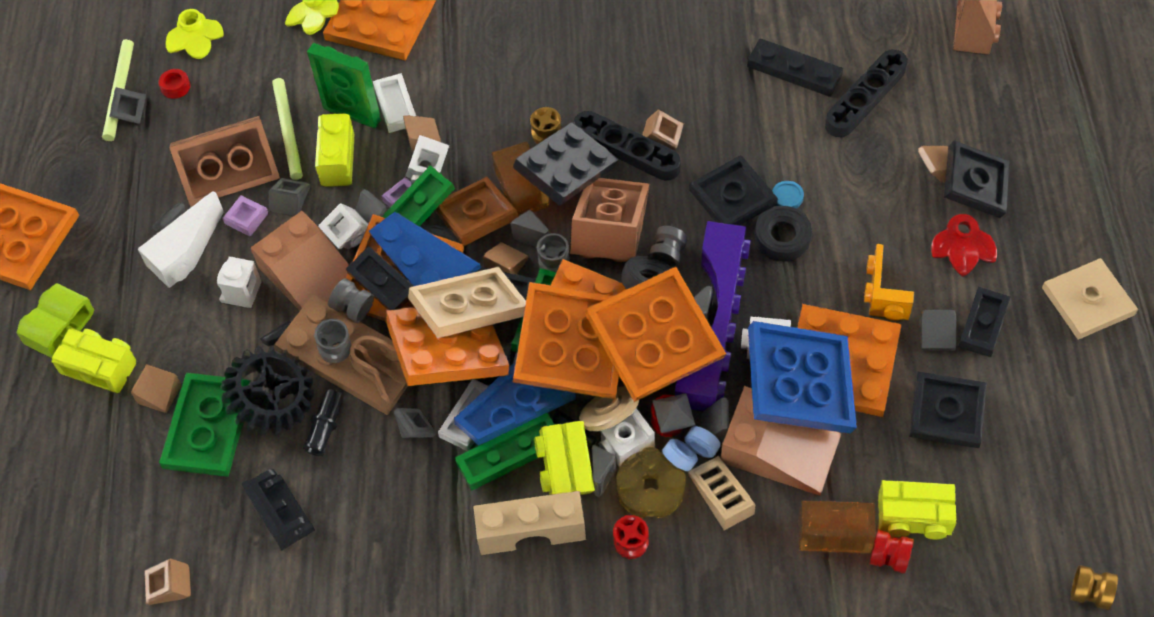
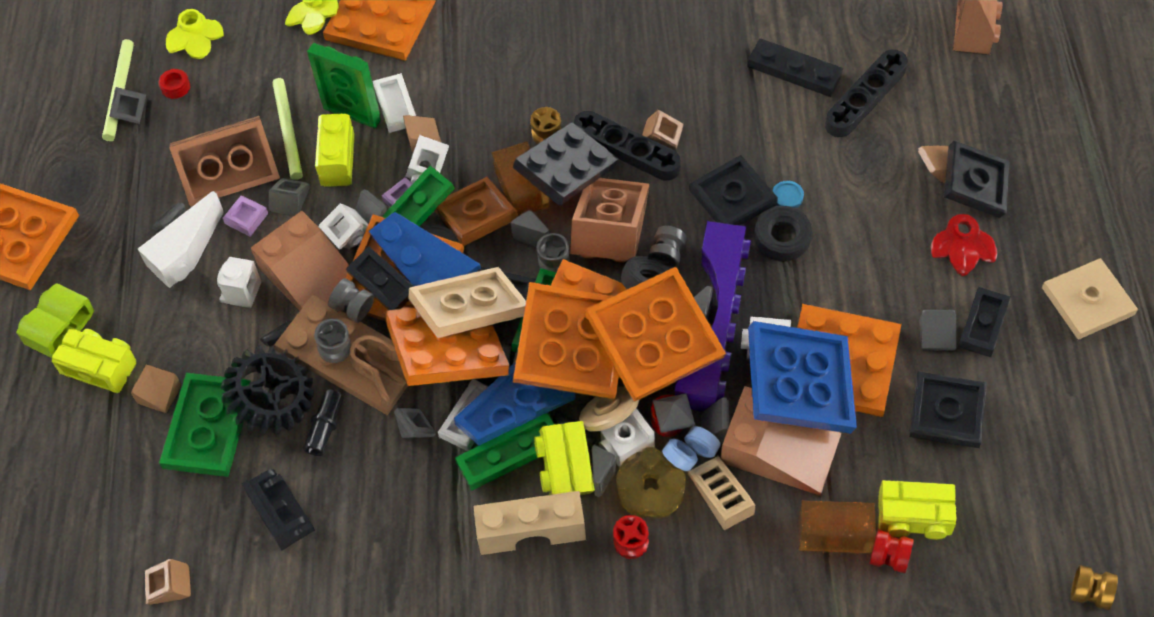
(505, 258): medium nougat slope -> none
(885, 302): light orange bracket -> none

